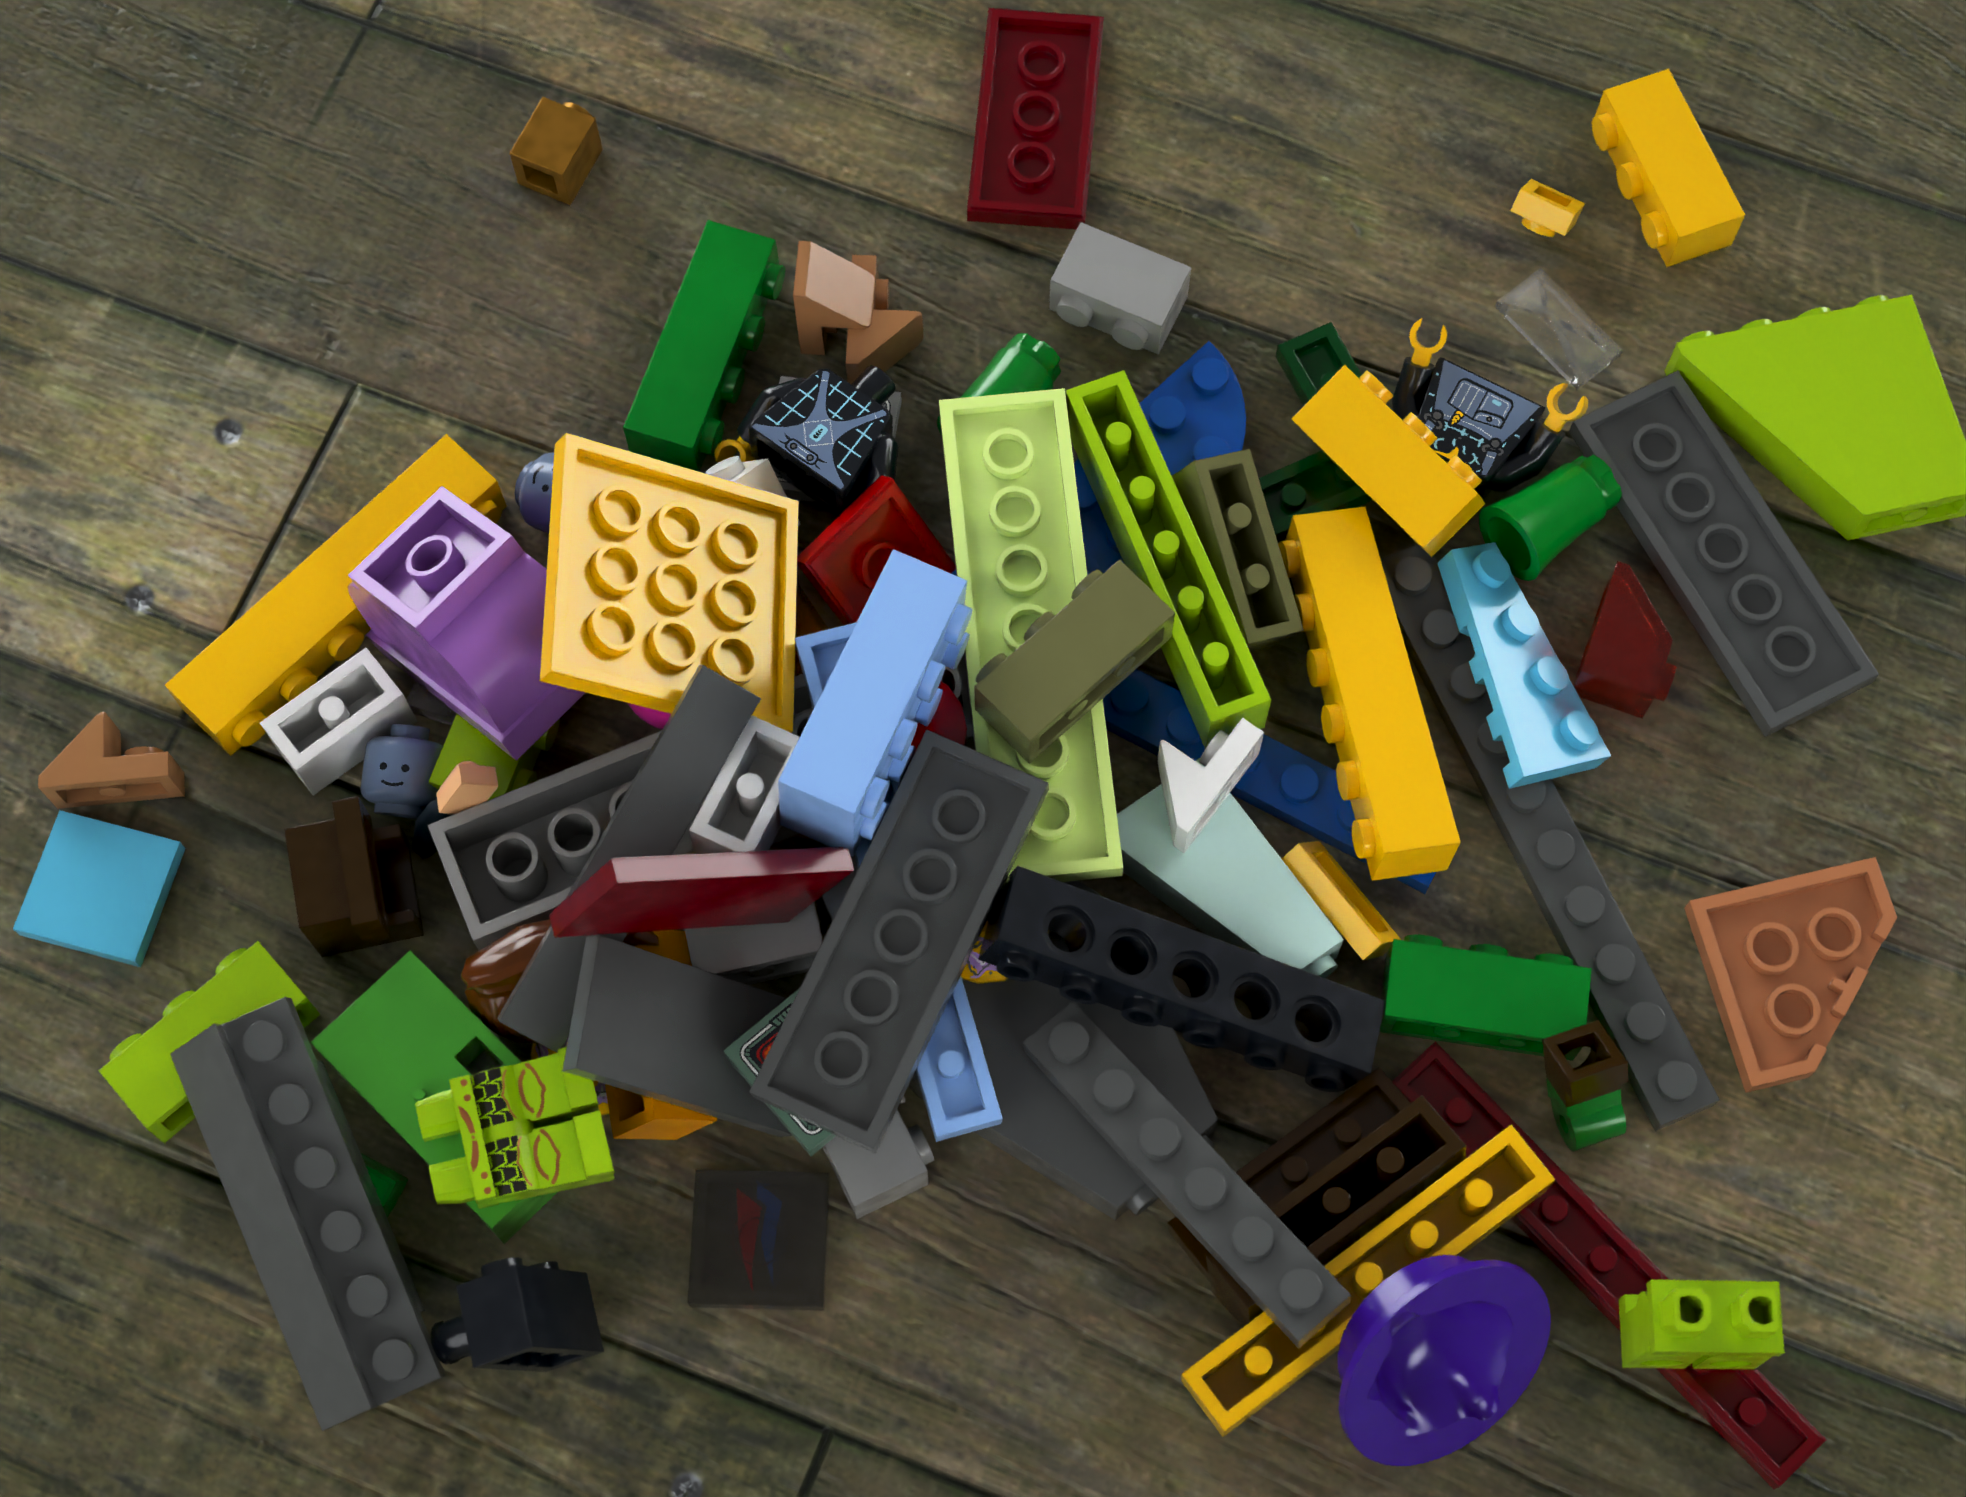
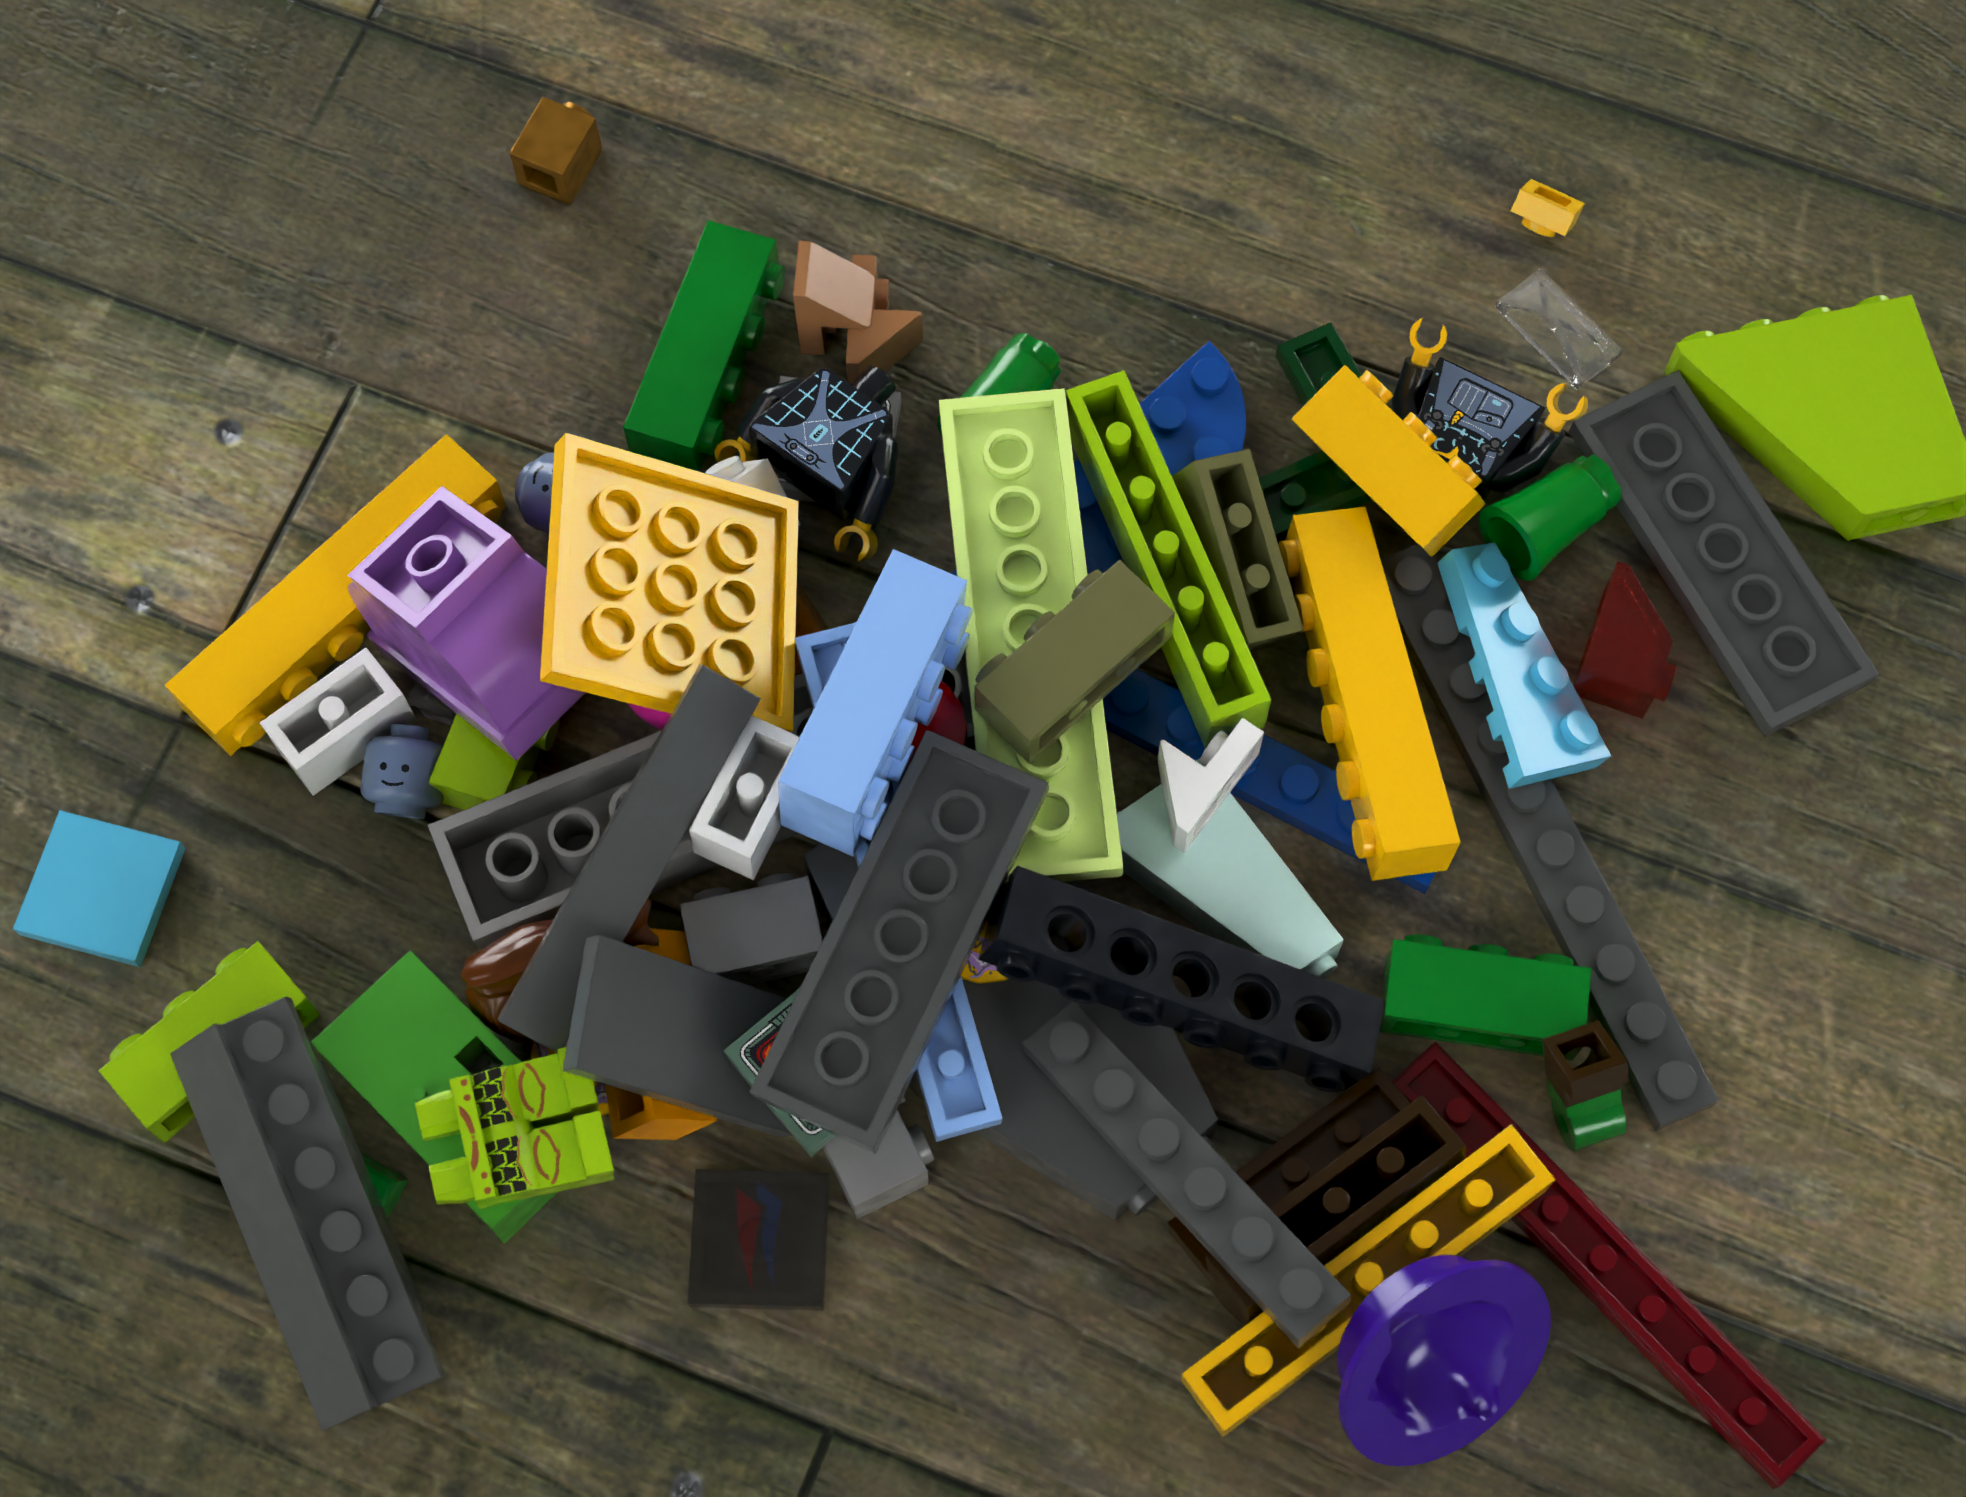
(96, 773): medium nougat slope -> none
(352, 881): dark brown plate -> none
(463, 788): light nougat piece -> none
(521, 1319): black brick -> none
(700, 891): dark red tile -> none
(857, 544): red tile -> none
(1035, 119): dark red tile -> none
(1119, 289): light grey brick -> none
(1340, 899): yellow tile -> none
(1667, 168): yellow brick -> none
(1701, 1324): lime hips -> none
(1790, 963): nougat plate -> none

